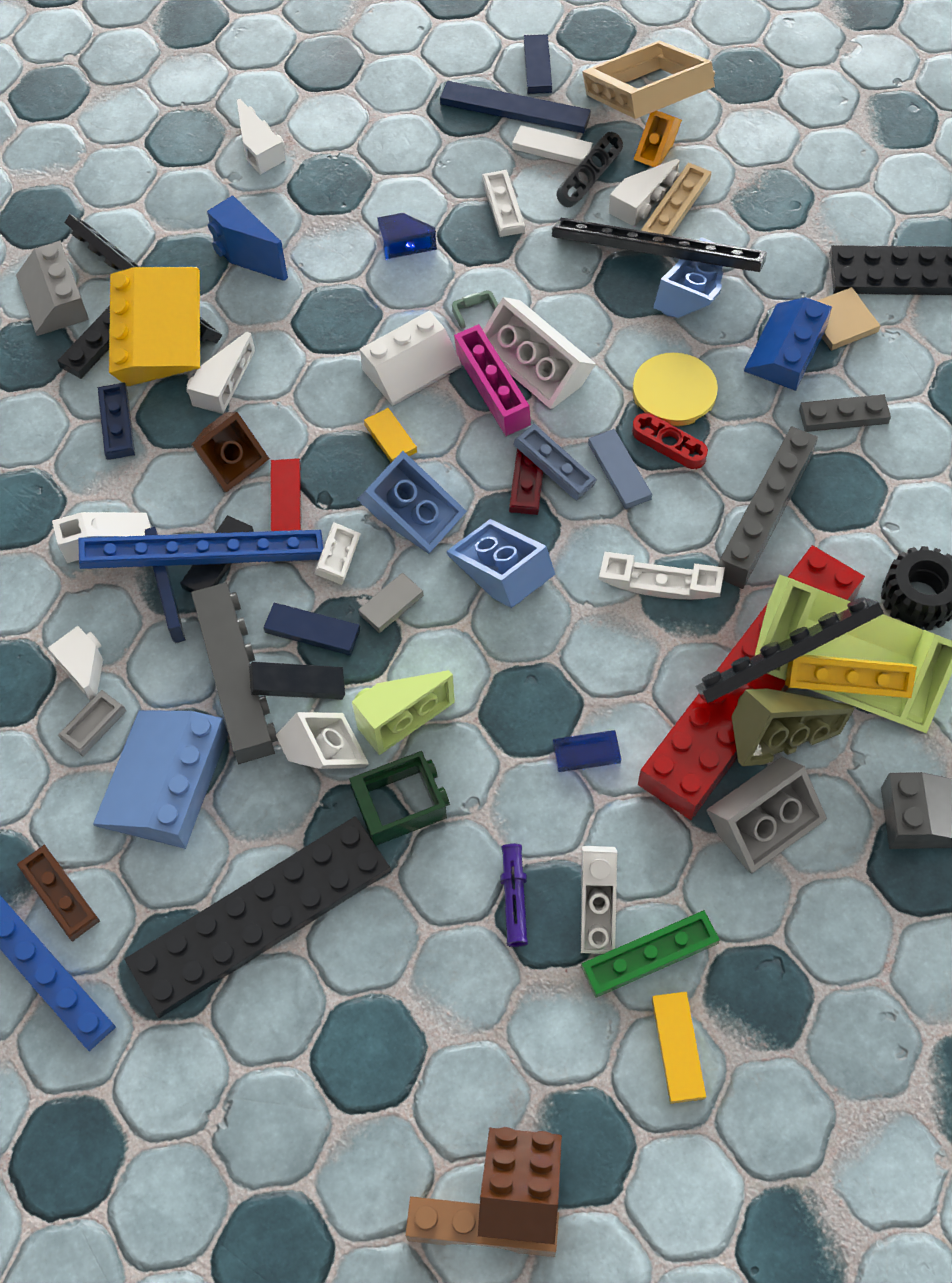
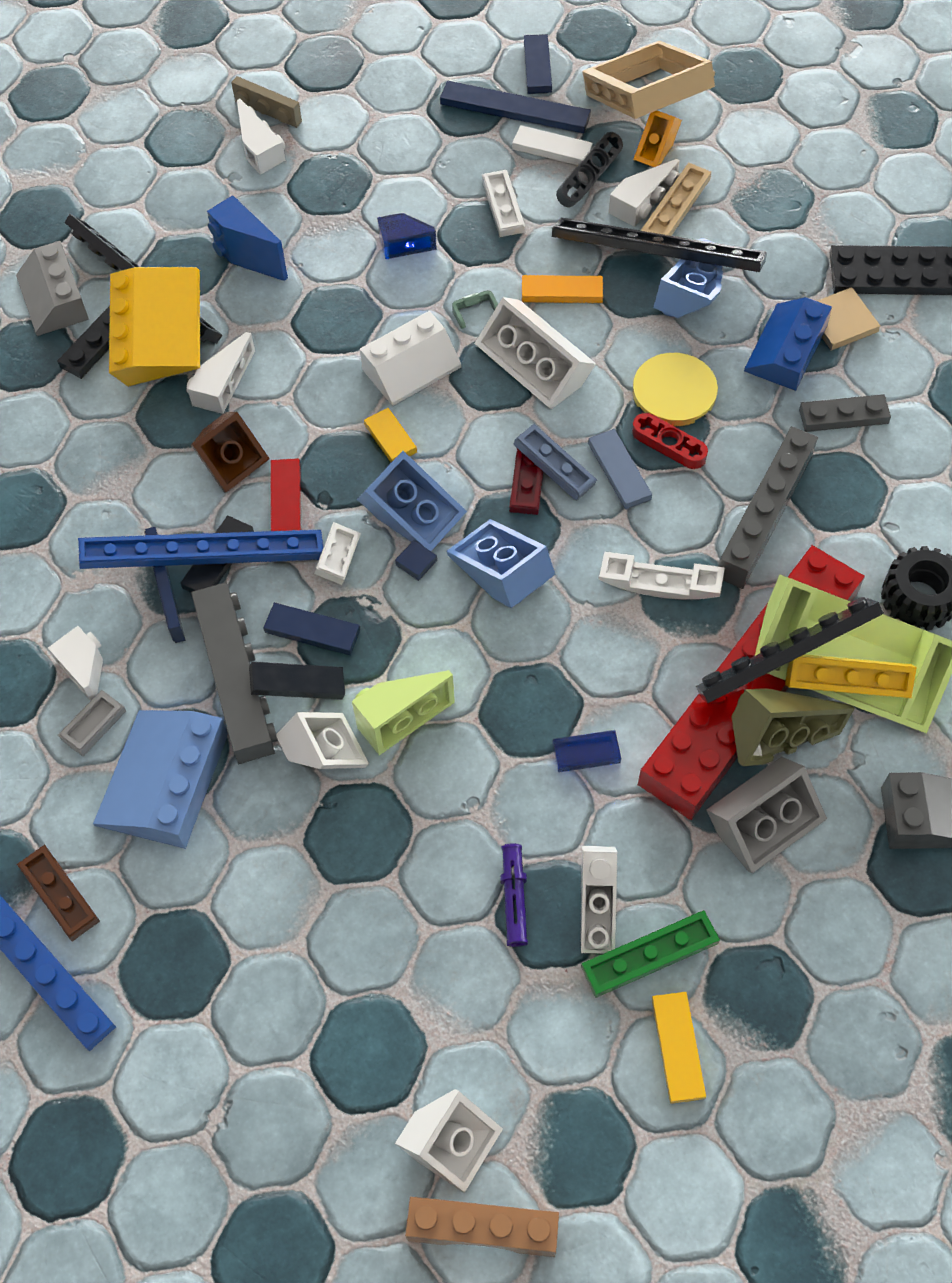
(96, 525): white slope -> none
(116, 421): dark blue tile -> none
(256, 916): black plate -> none
(267, 101): none -> dark tan plate
(391, 602): light grey tile -> none
(391, 773): dark green window -> none
(416, 560): none -> dark blue tile
(450, 1138): none -> white slope
(492, 380): dark pink brick -> none
(520, 1186): reddish brown brick -> none
(562, 289): none -> light orange tile

